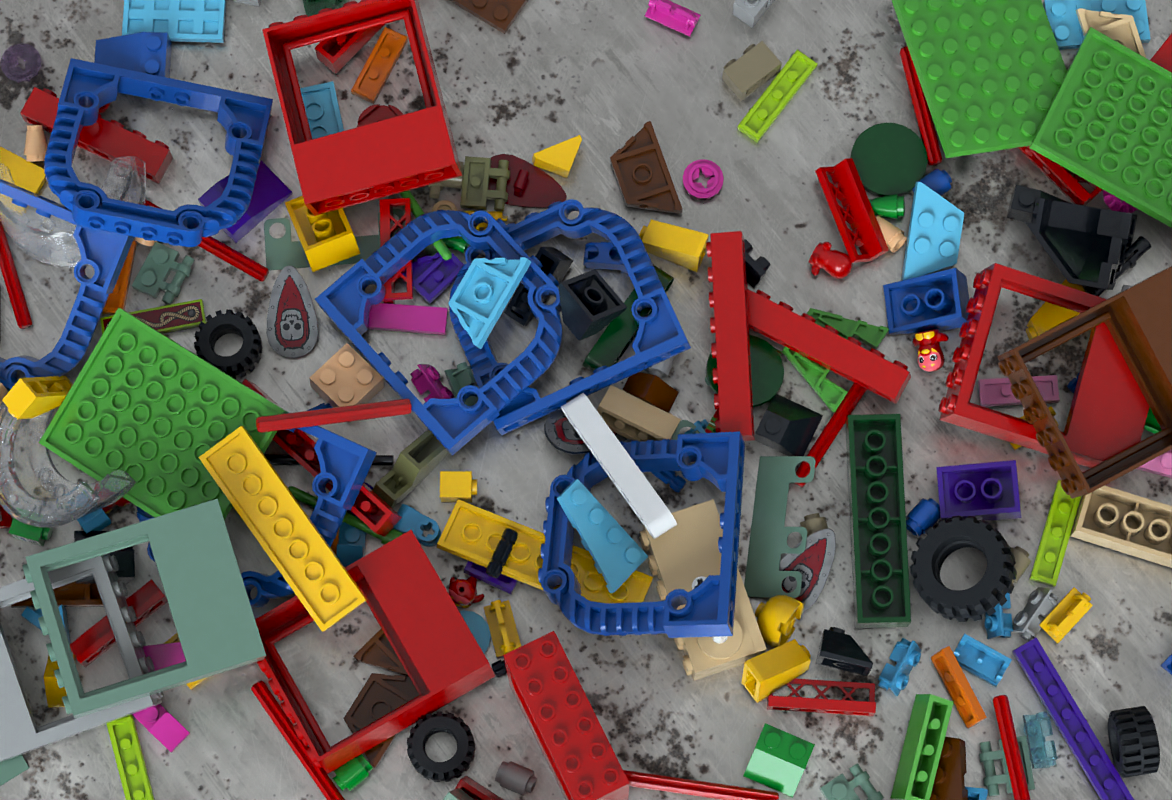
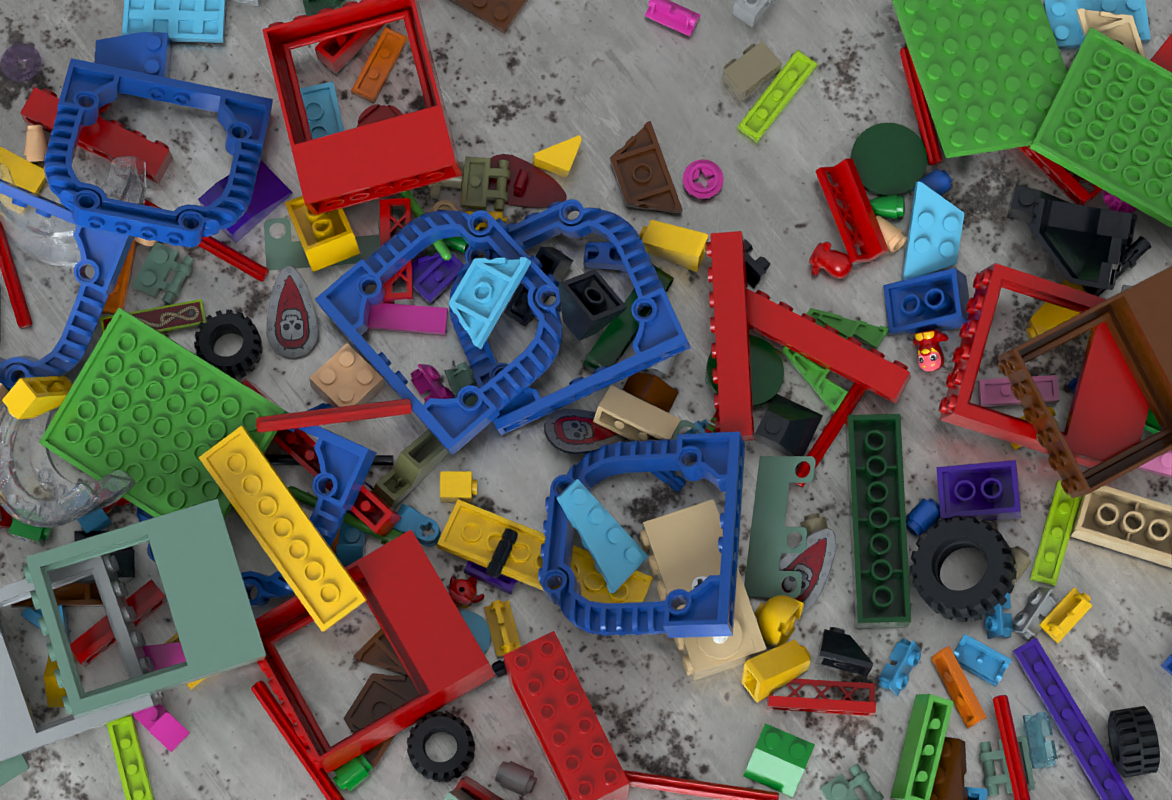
(619, 466): white beam -> none

